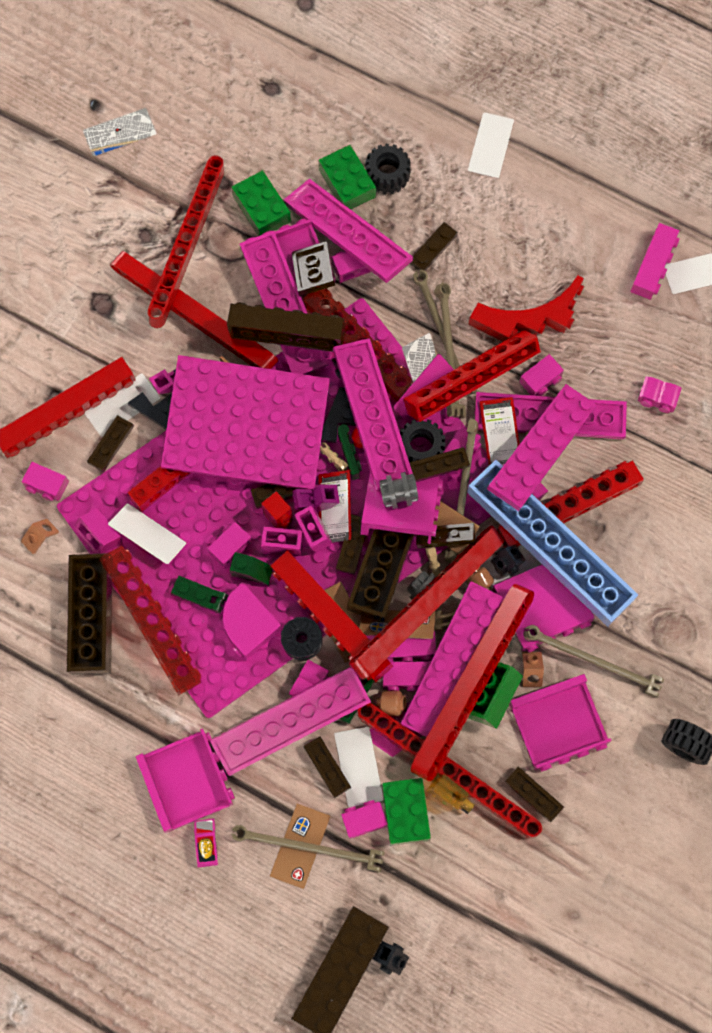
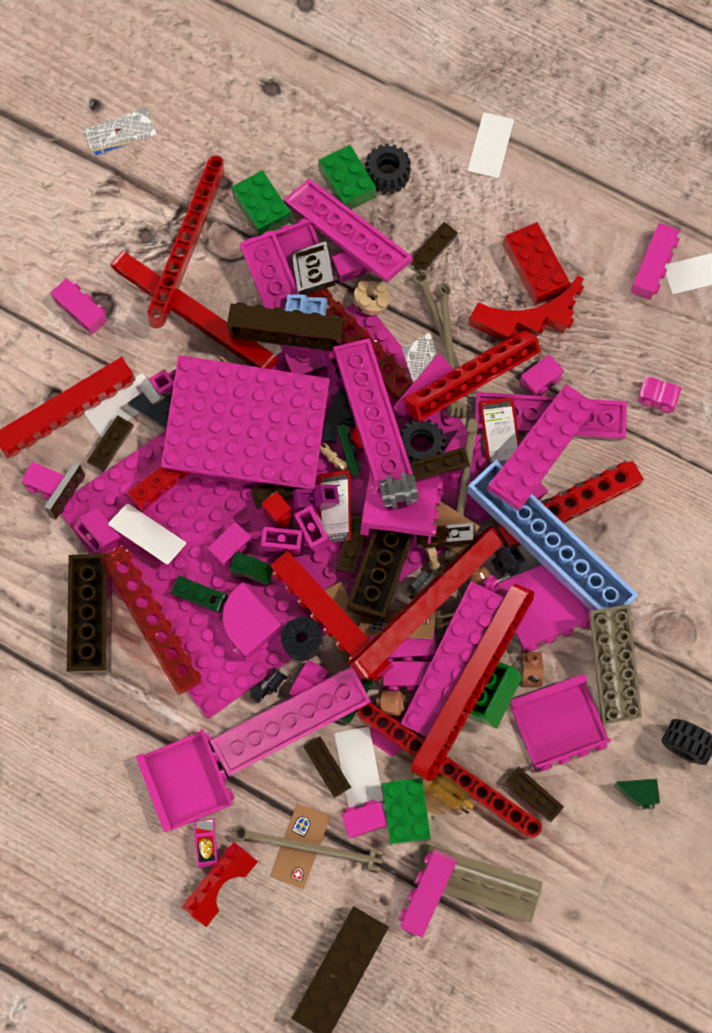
(37, 534): nougat bracket -> none
(65, 491): none -> dark brown plate
(79, 306): none -> dark pink brick
(203, 901): none -> red arch
(271, 683): none -> black connector
(306, 304): none -> light blue slope
(375, 289): none -> tan plate
(391, 958): black brick -> none
(428, 892): none -> dark pink brick
(490, 886): none -> dark tan plate
(491, 583): none -> dark pink plate
(536, 263): none -> red brick
(615, 664): none -> dark tan plate
(640, 792): none -> dark green slope
(649, 683): dark tan hinge -> none

